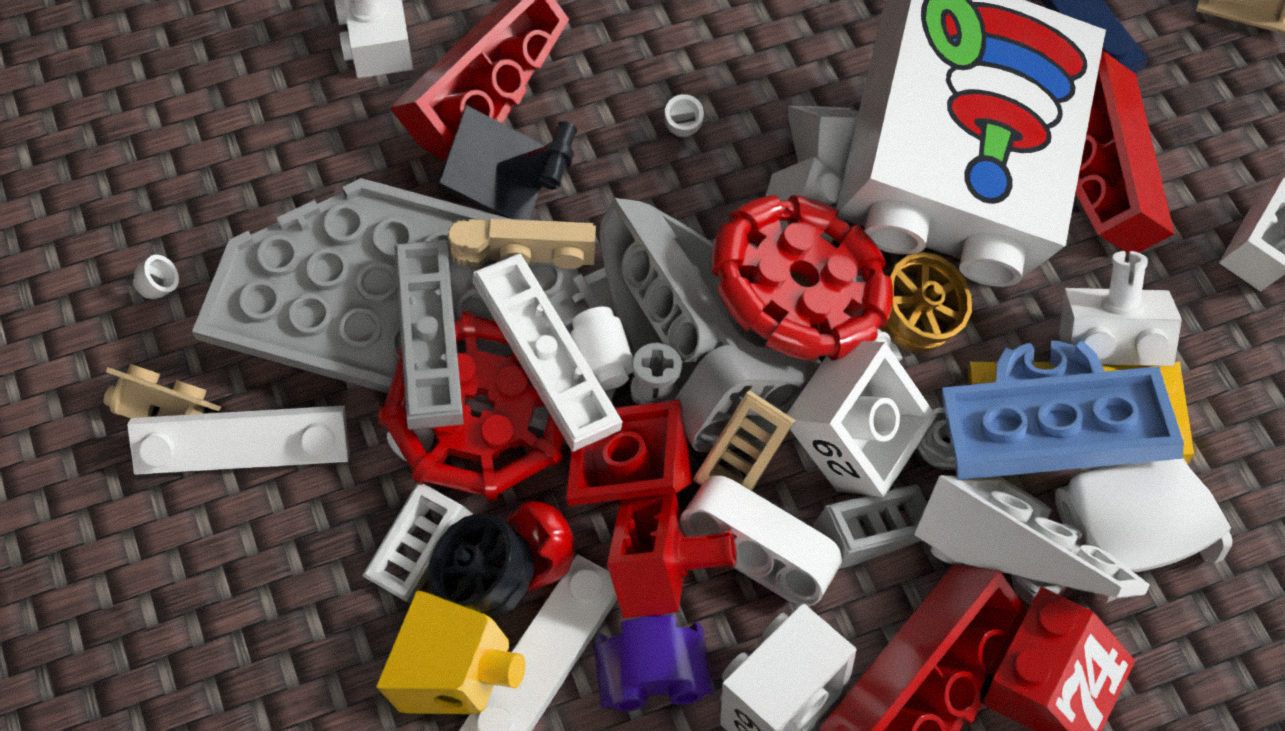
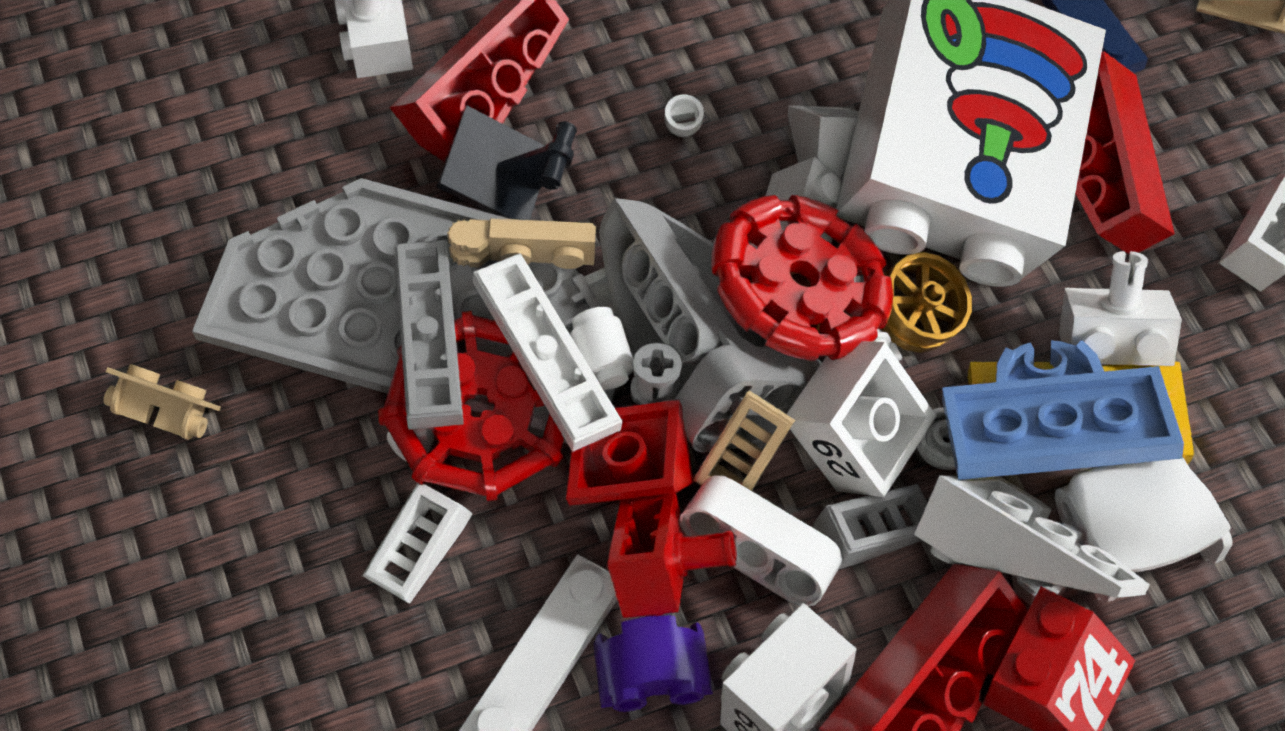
(154, 272): white hinge -> none
(238, 439): white plate -> none
(447, 660): yellow torso -> none
(497, 585): black wheel -> none
(549, 539): red hair -> none

